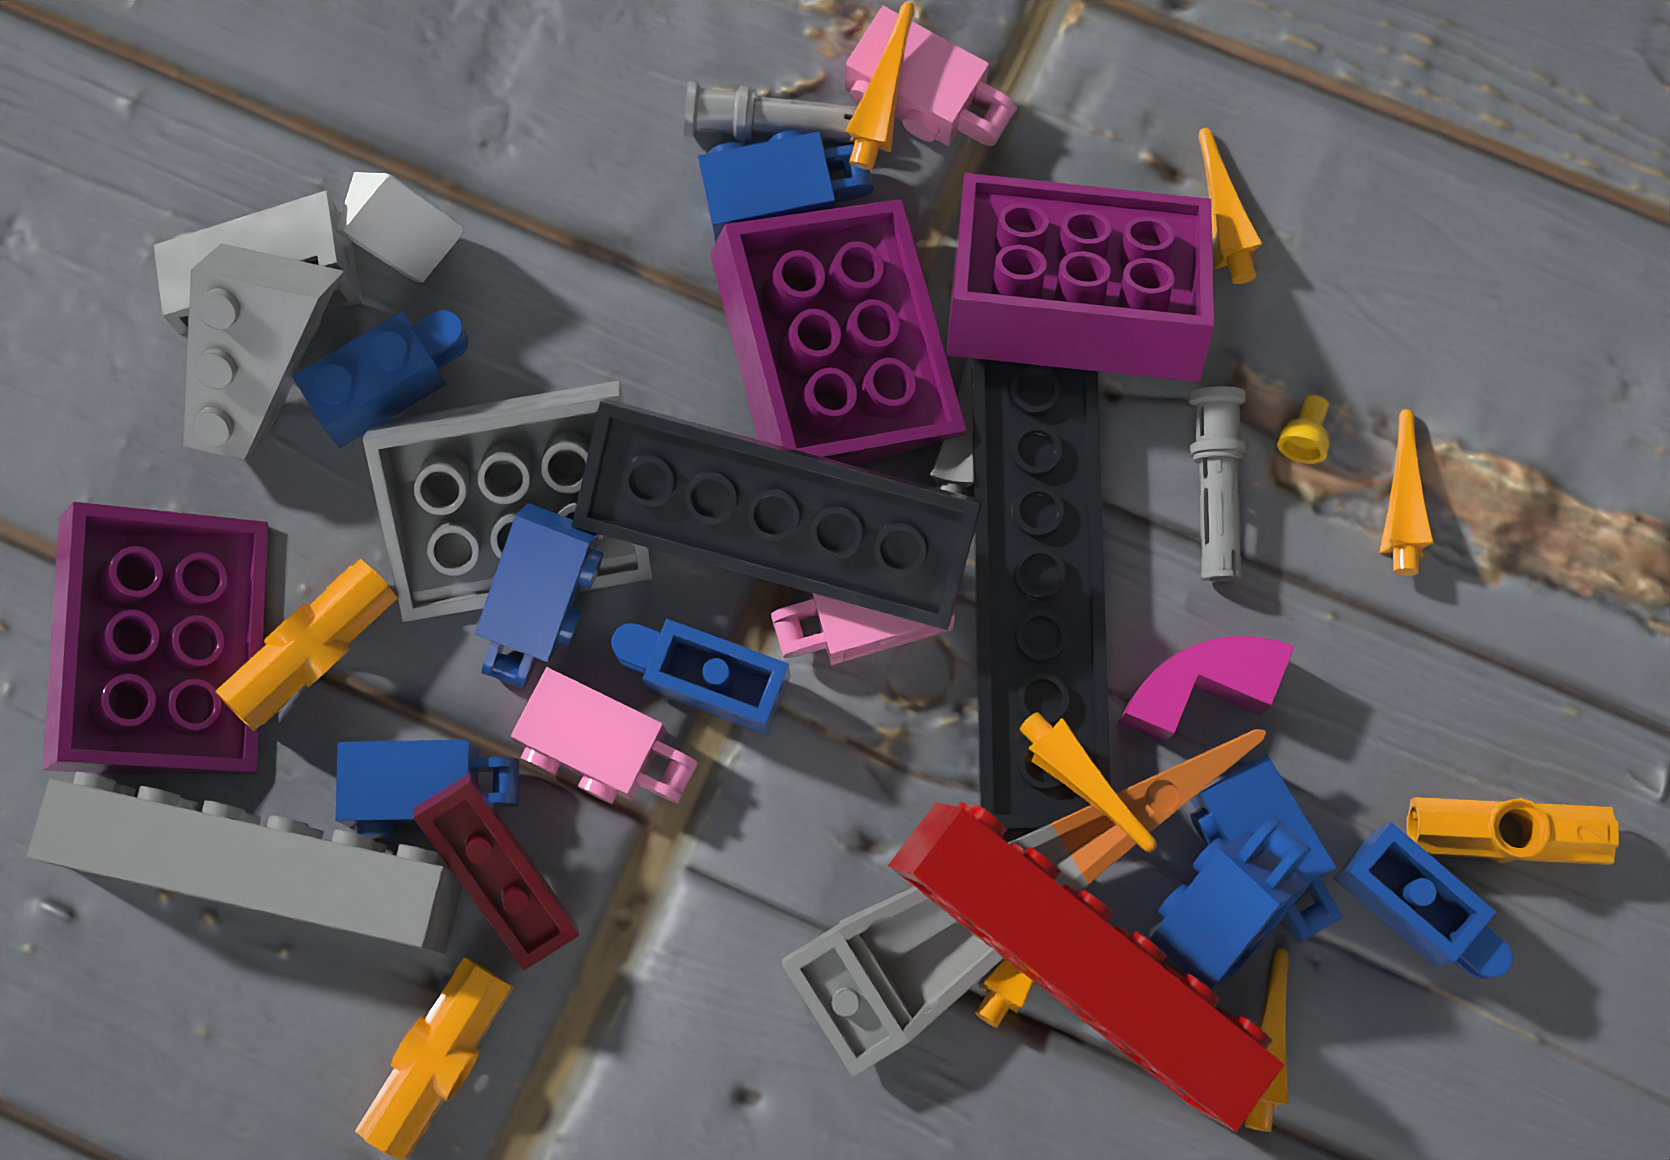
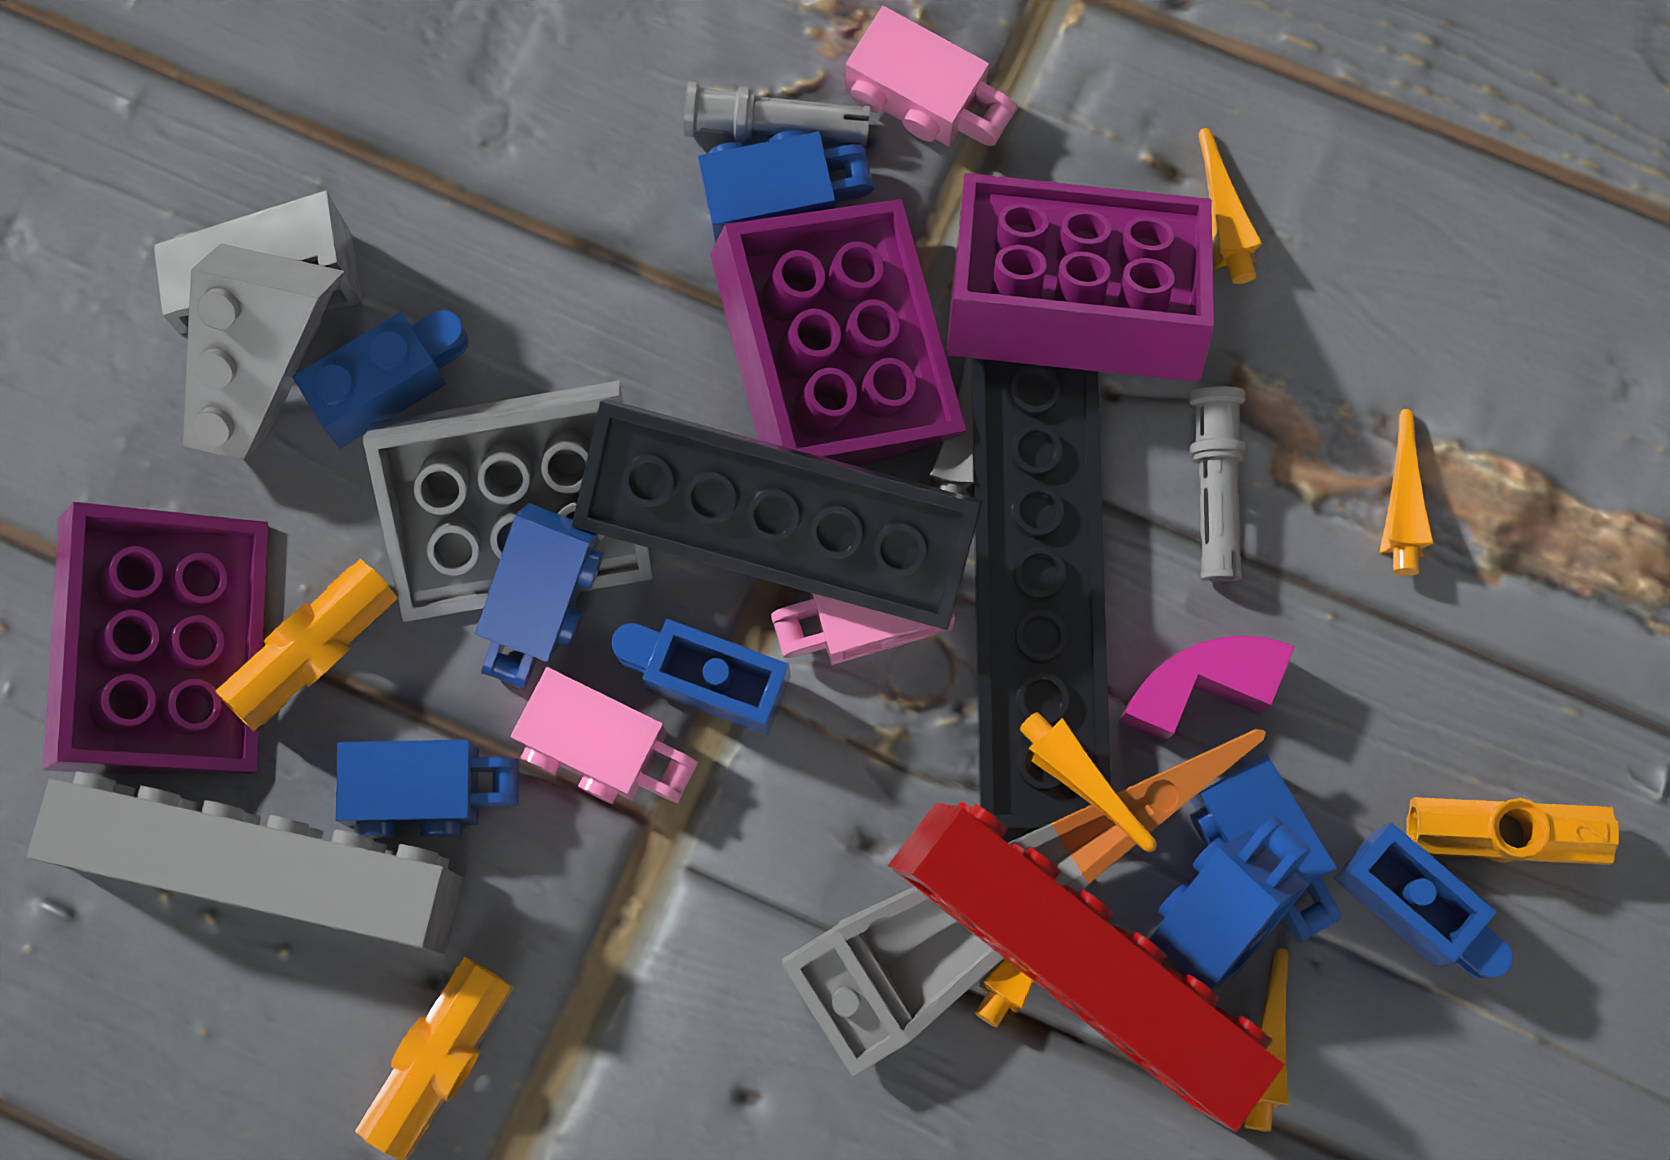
(397, 224): white slope -> none
(496, 871): dark red plate -> none
(875, 115): light orange piece -> none
(1306, 438): yellow piece -> none

